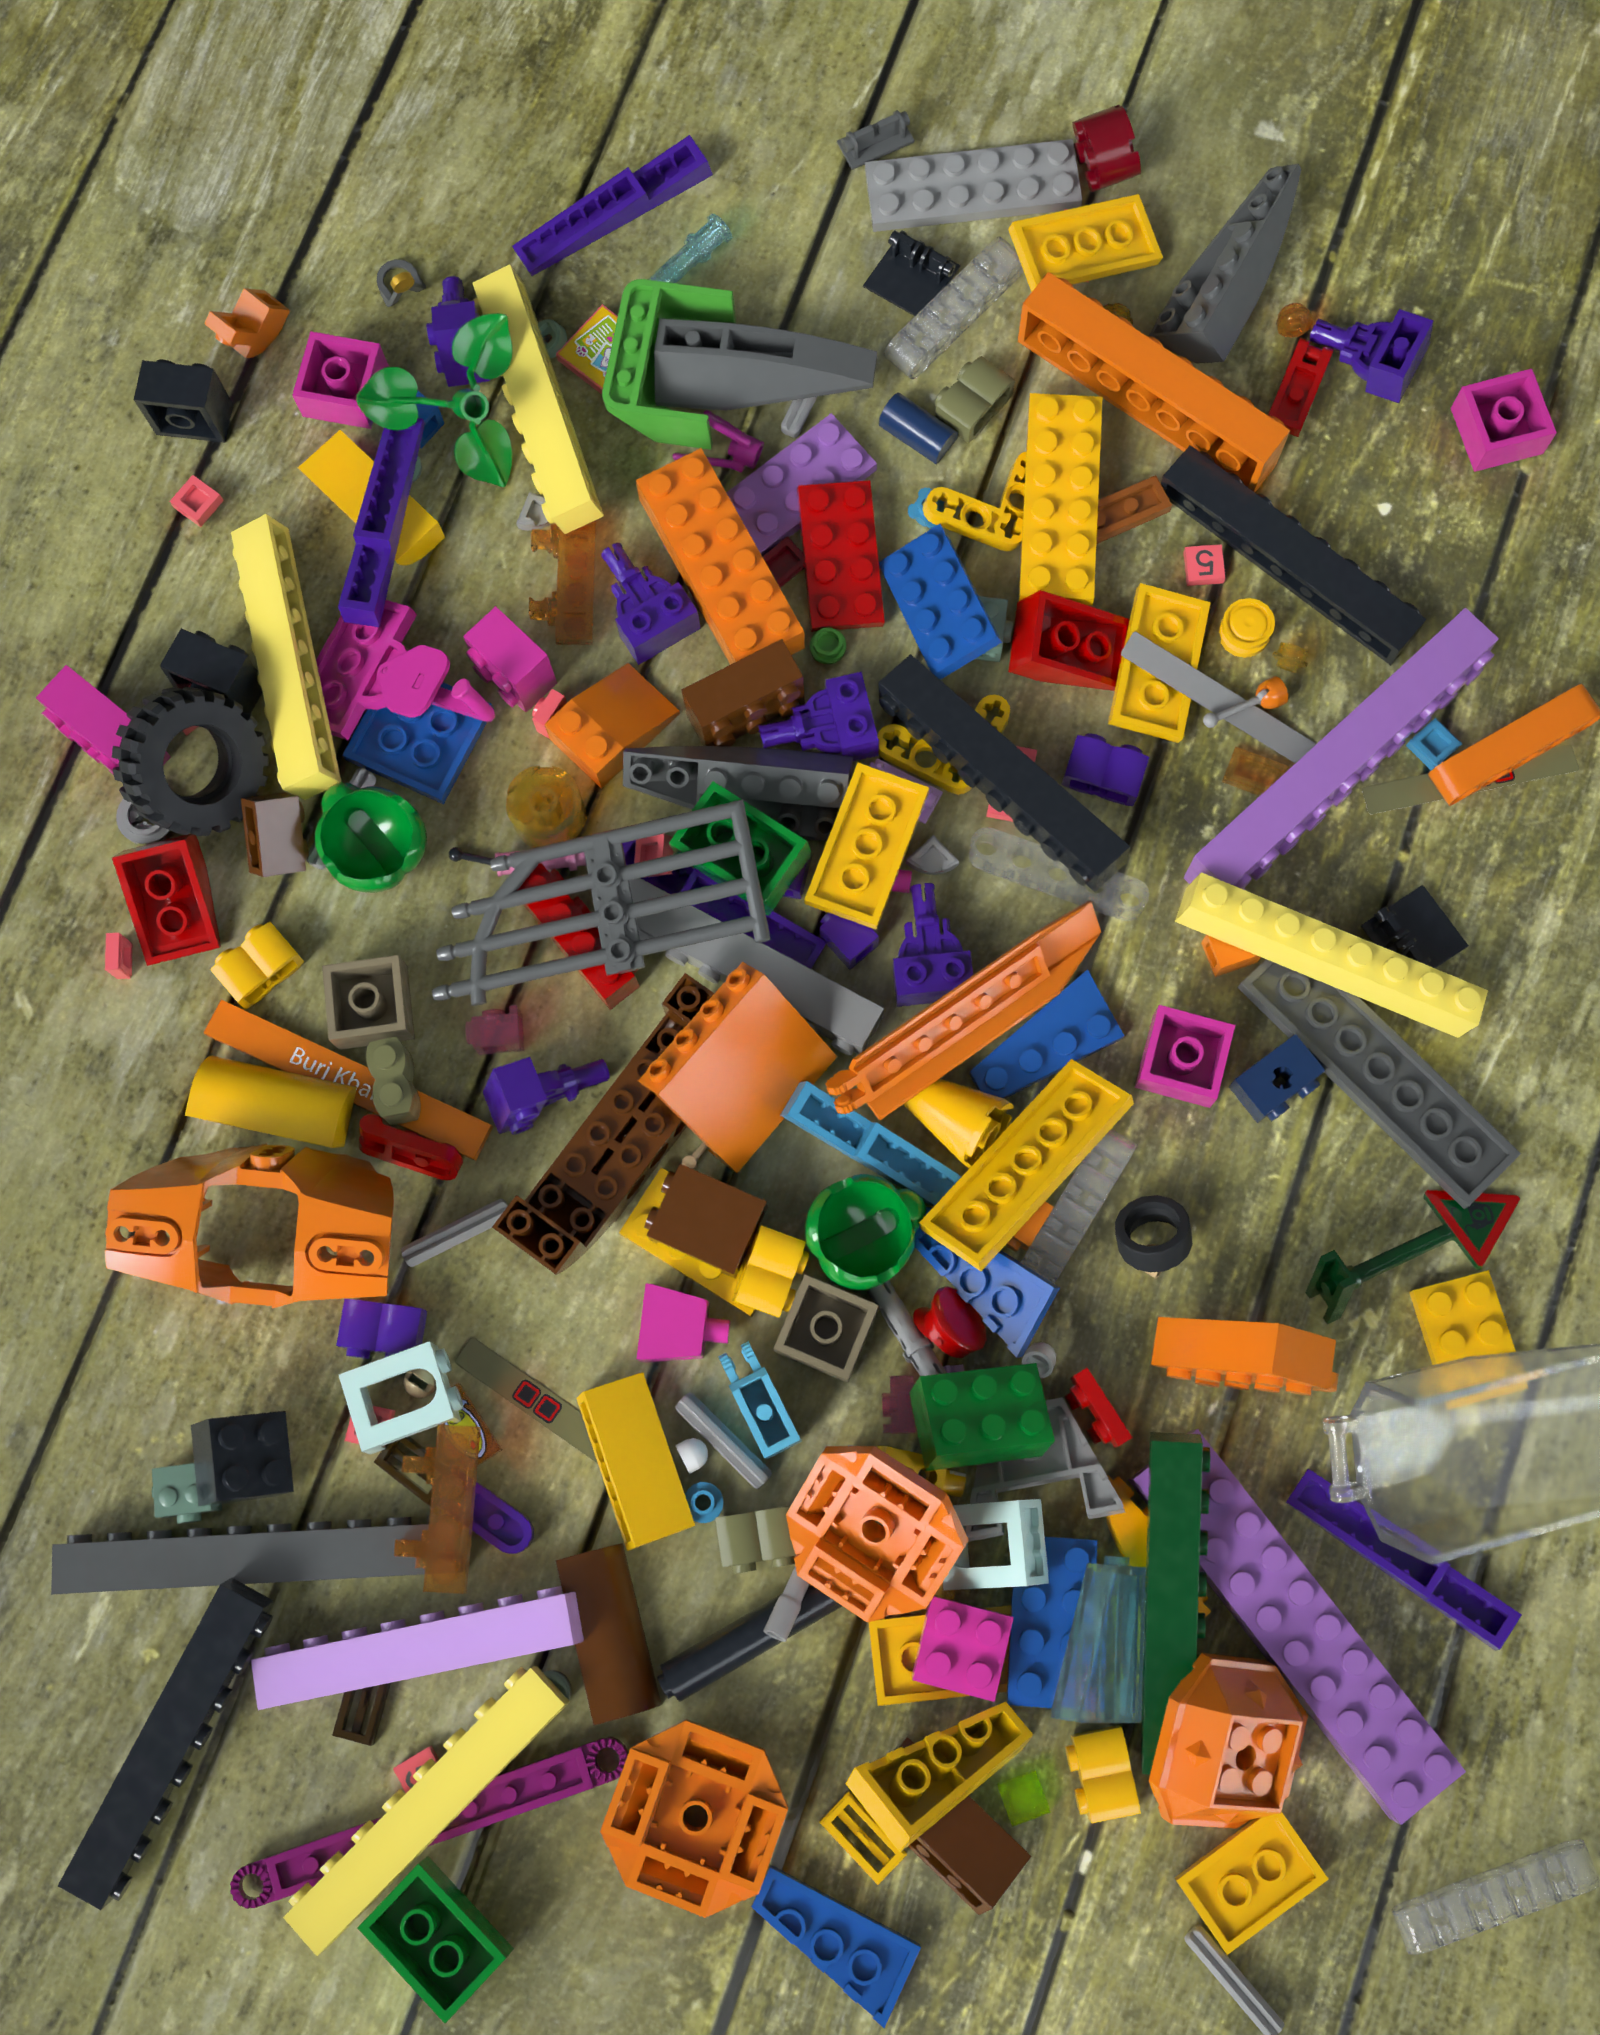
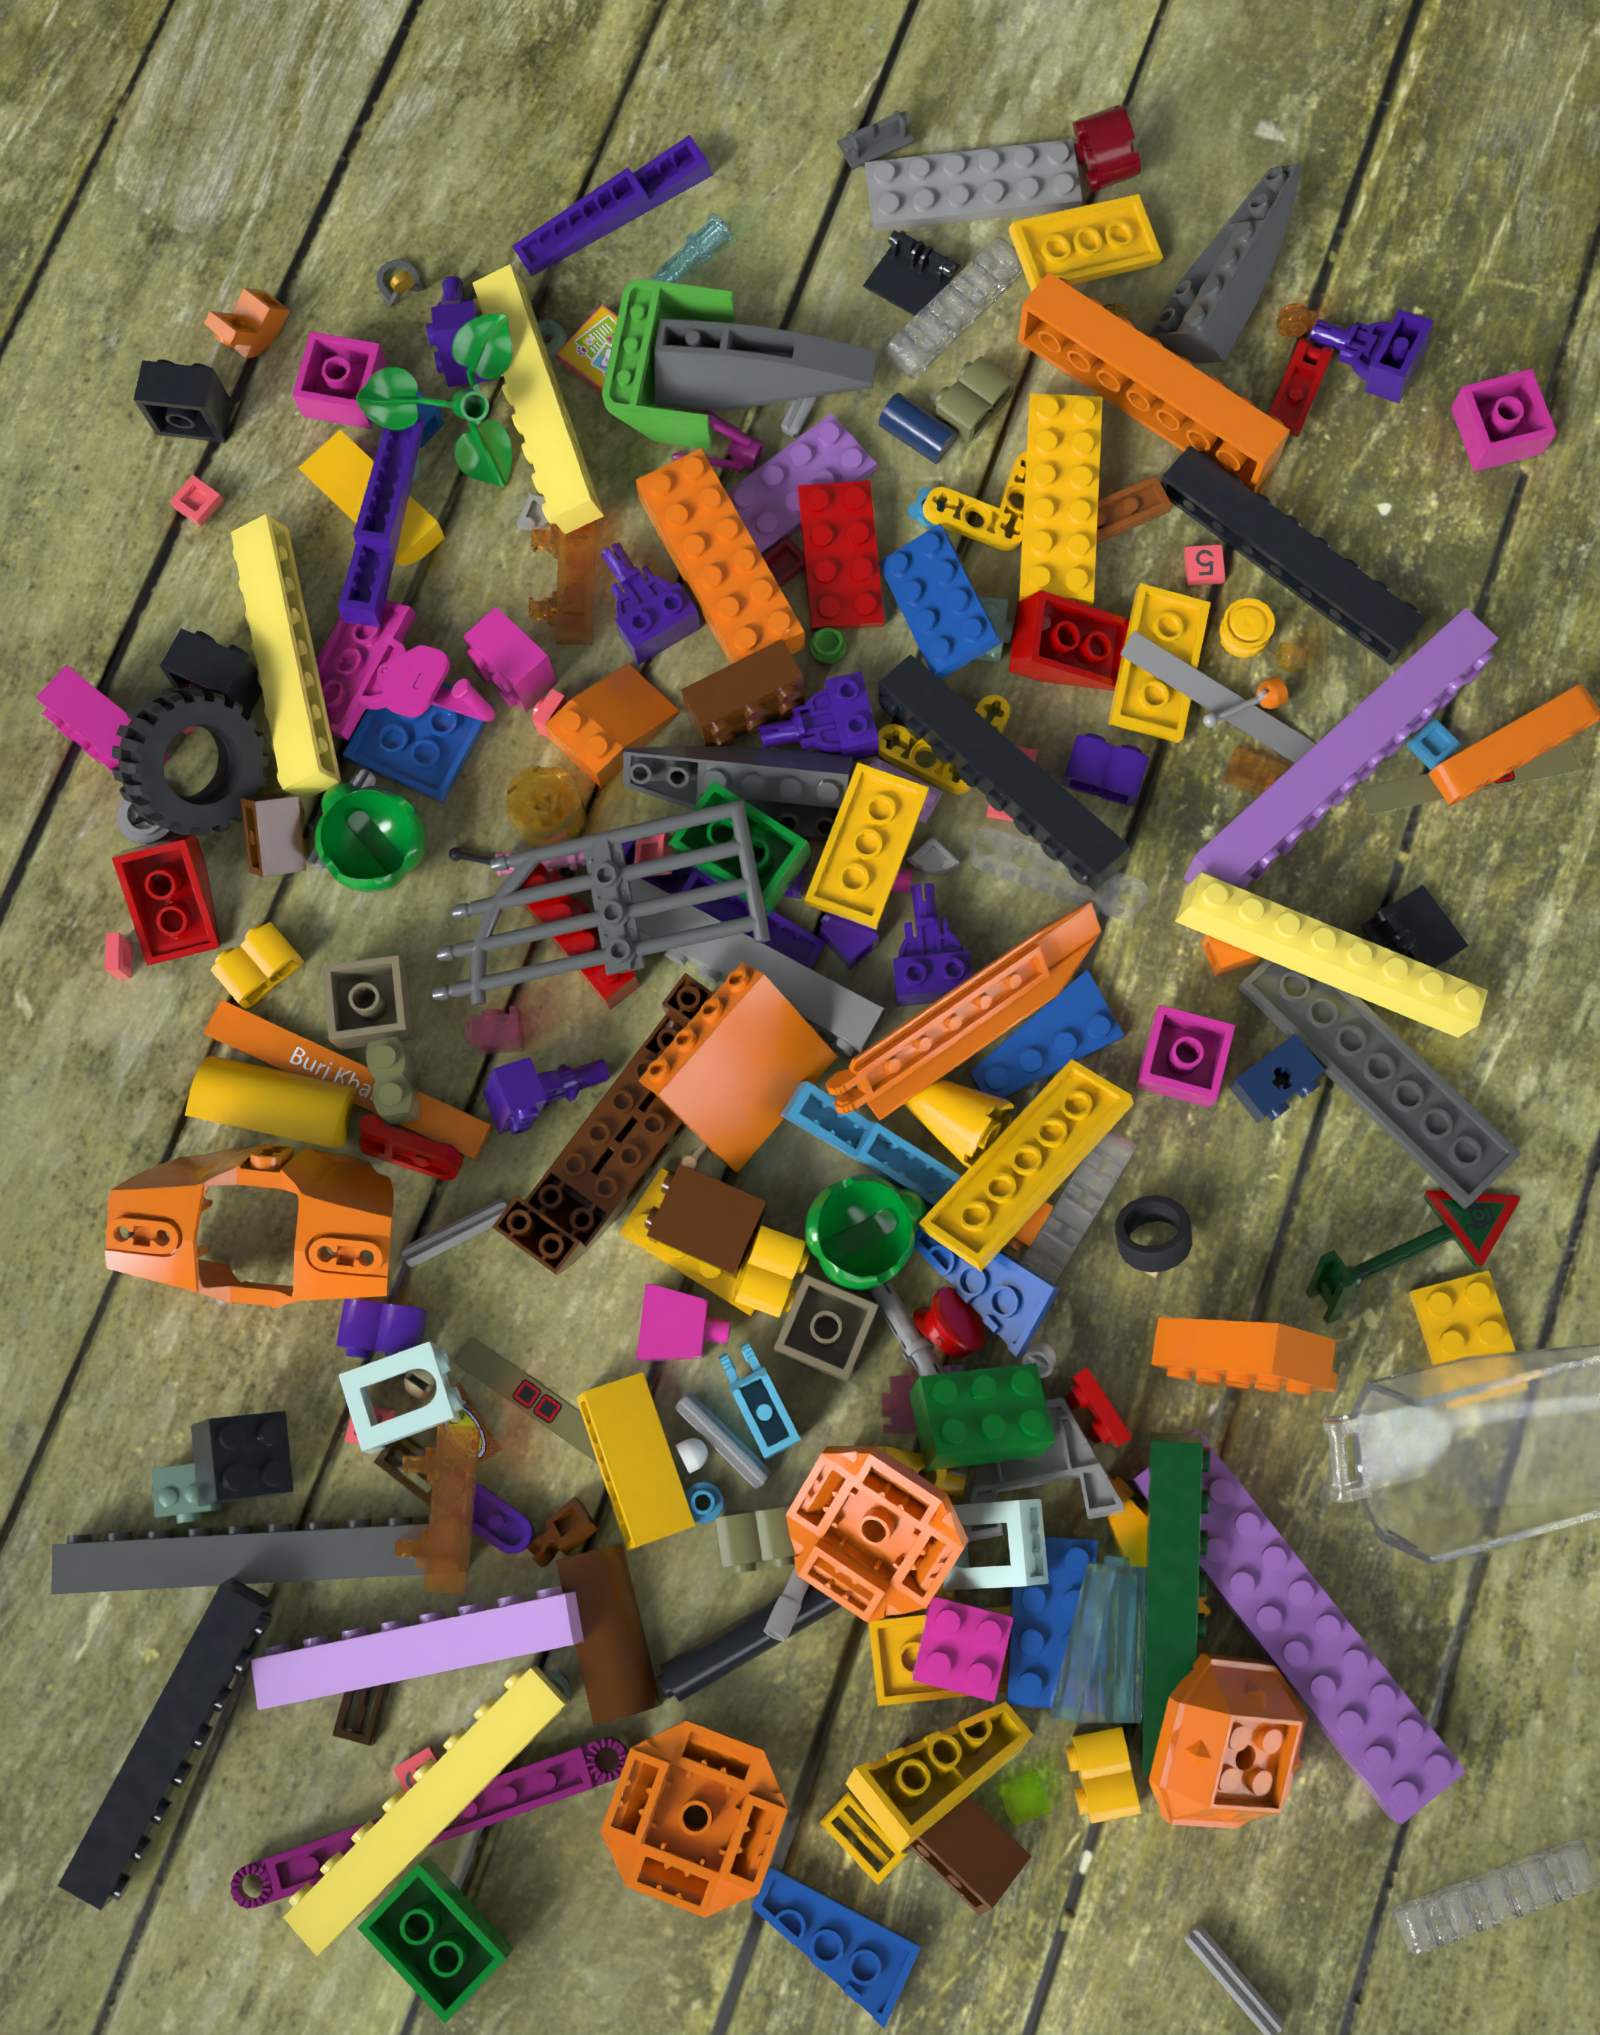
(565, 1532): none -> reddish brown plate
(1250, 1879): yellow plate -> none
(1434, 1583): dark purple slope -> none

